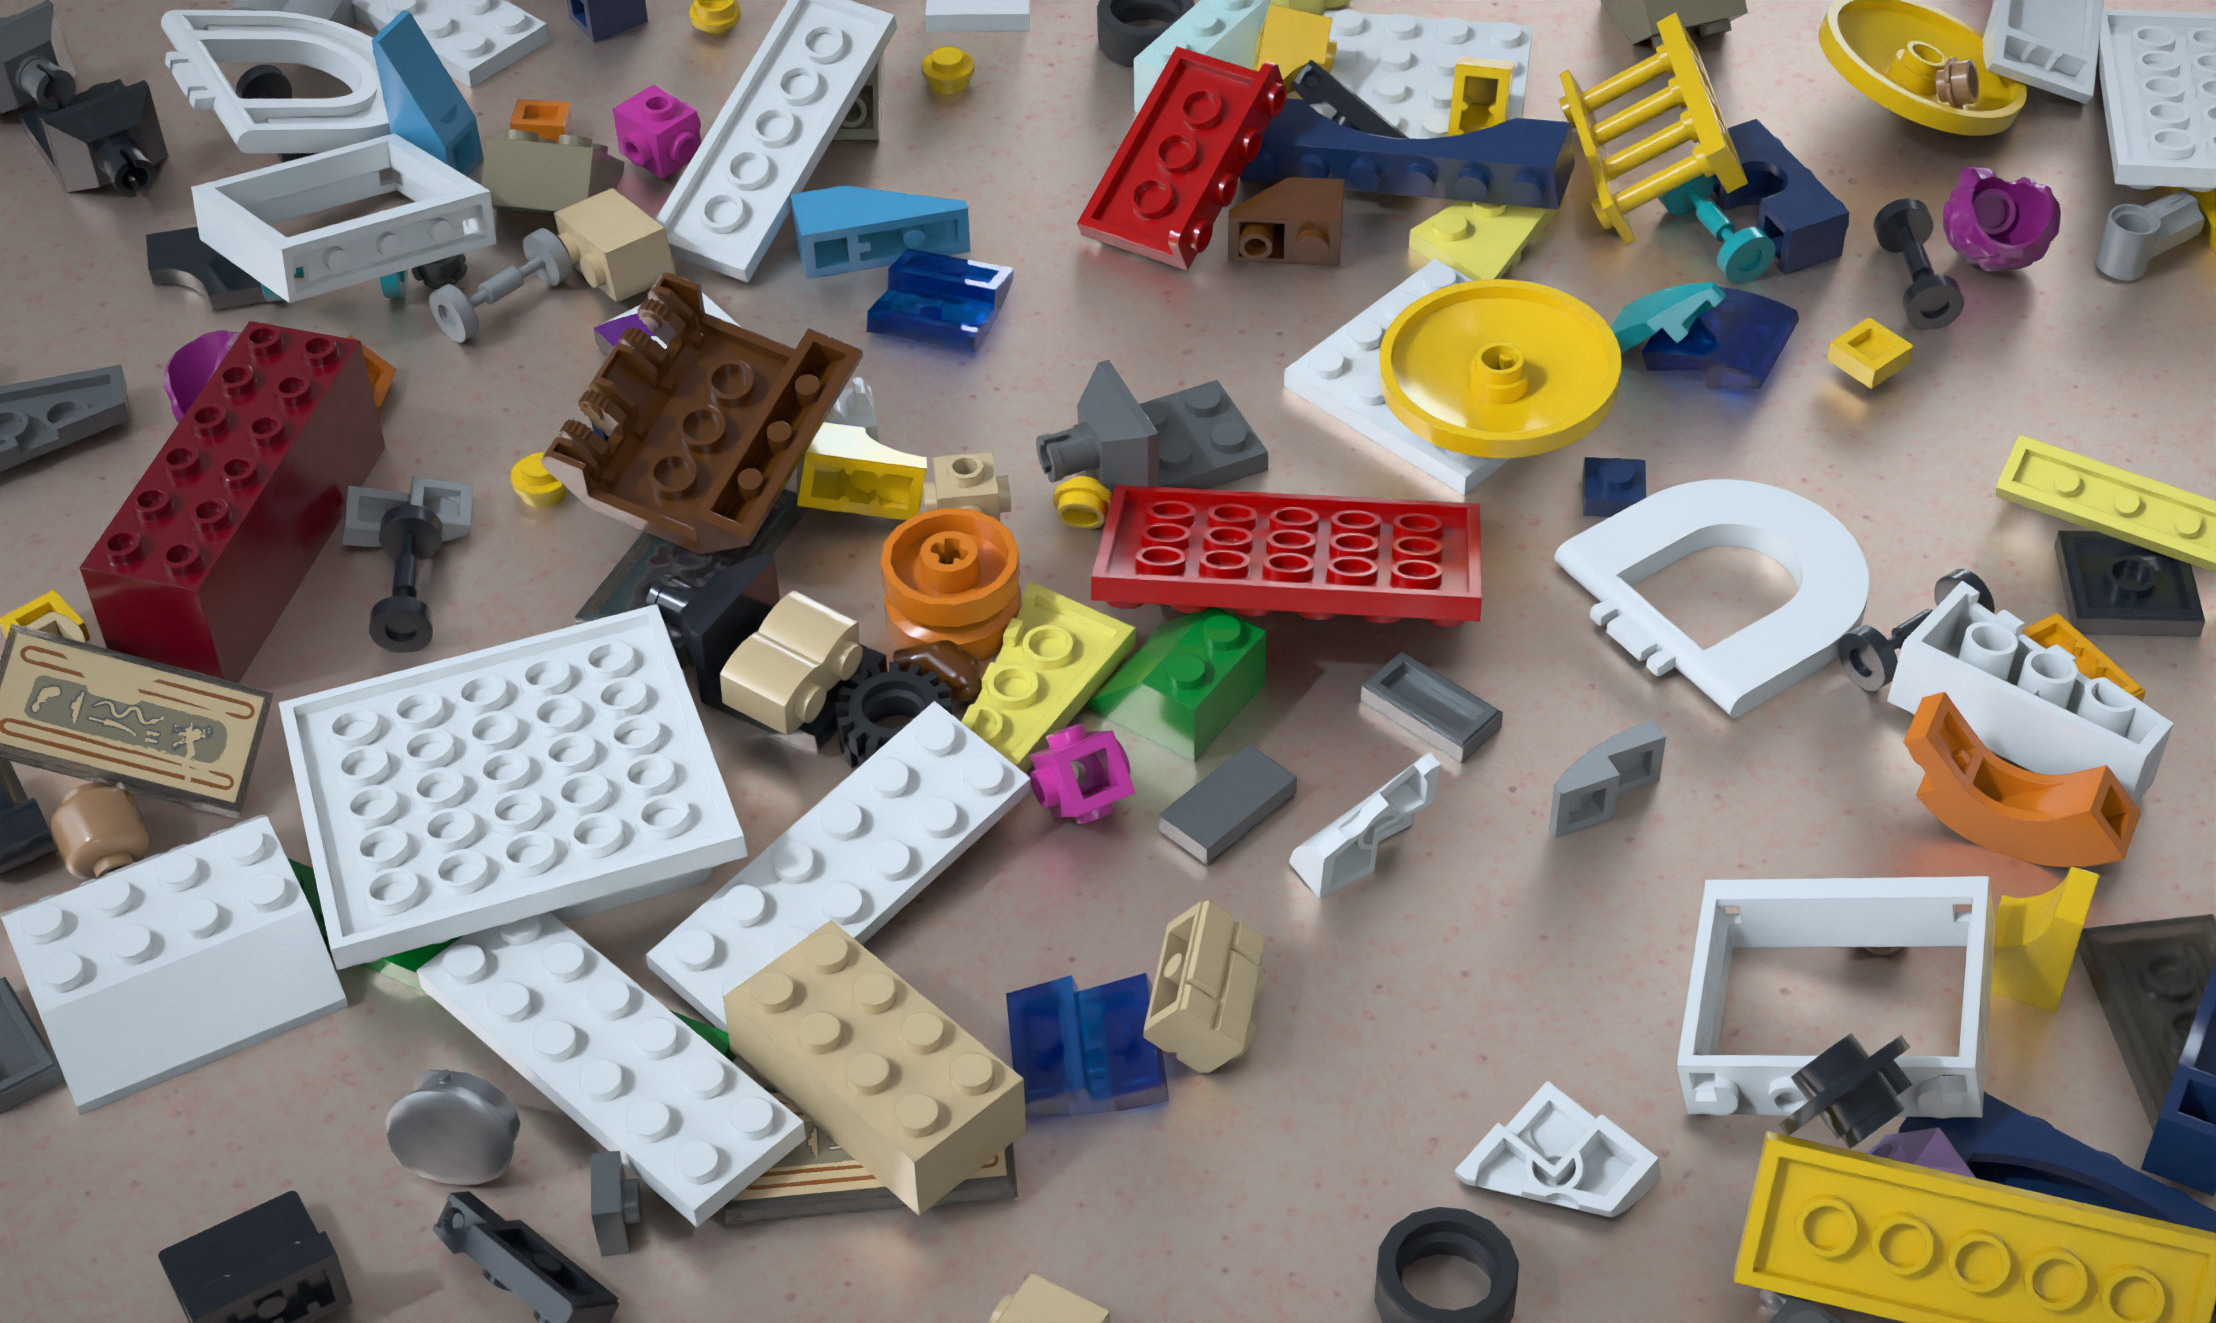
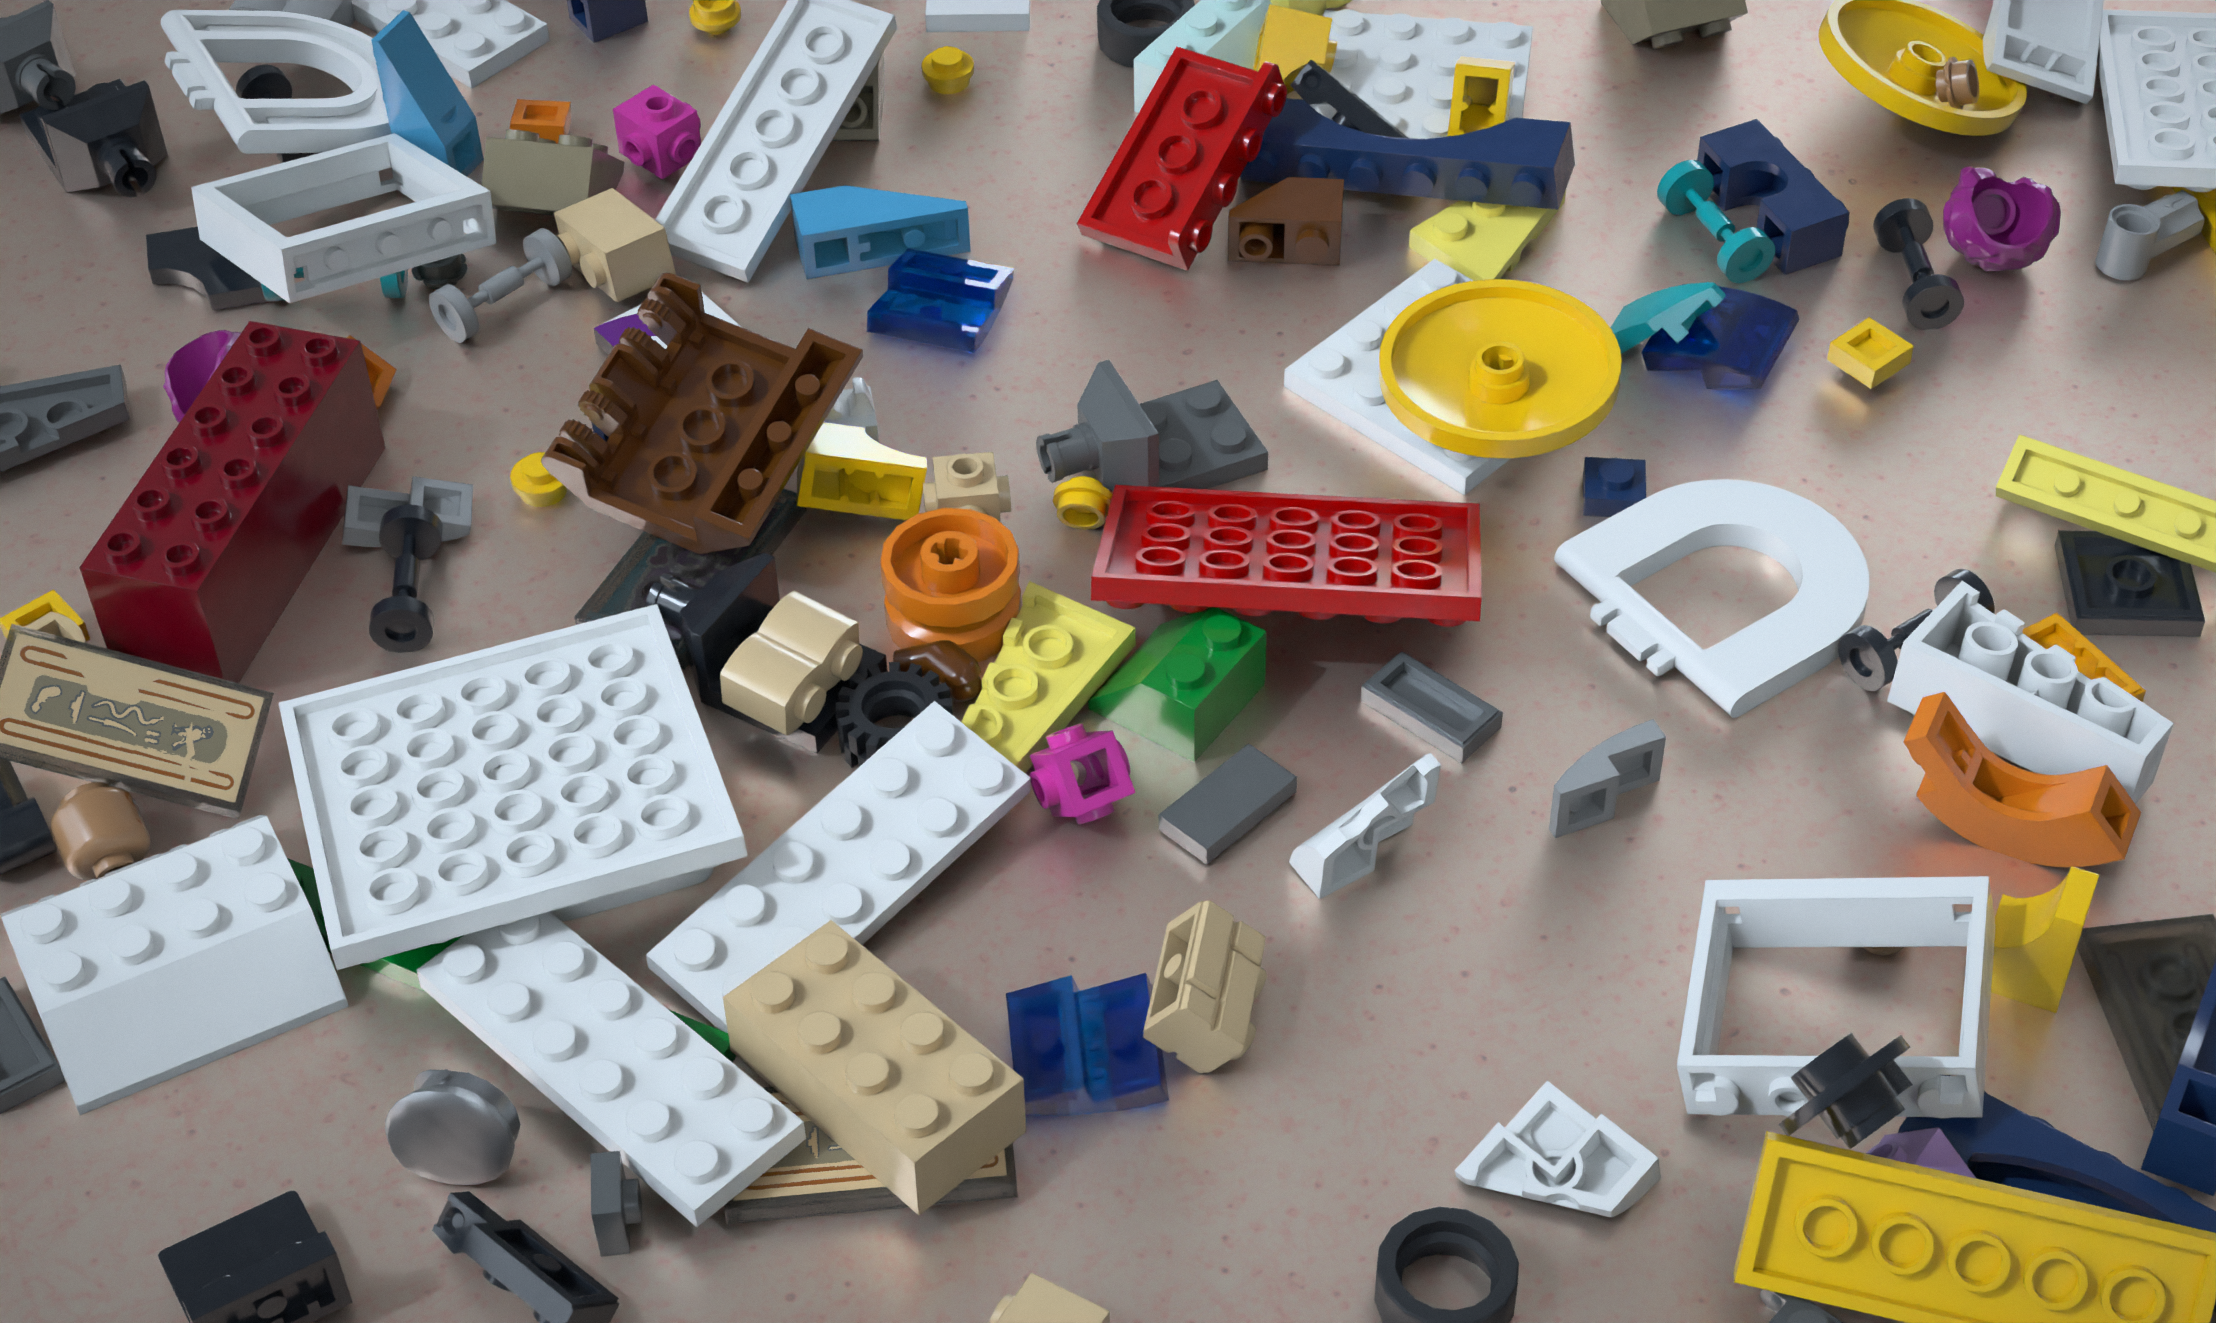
(1699, 123): yellow fence -> none

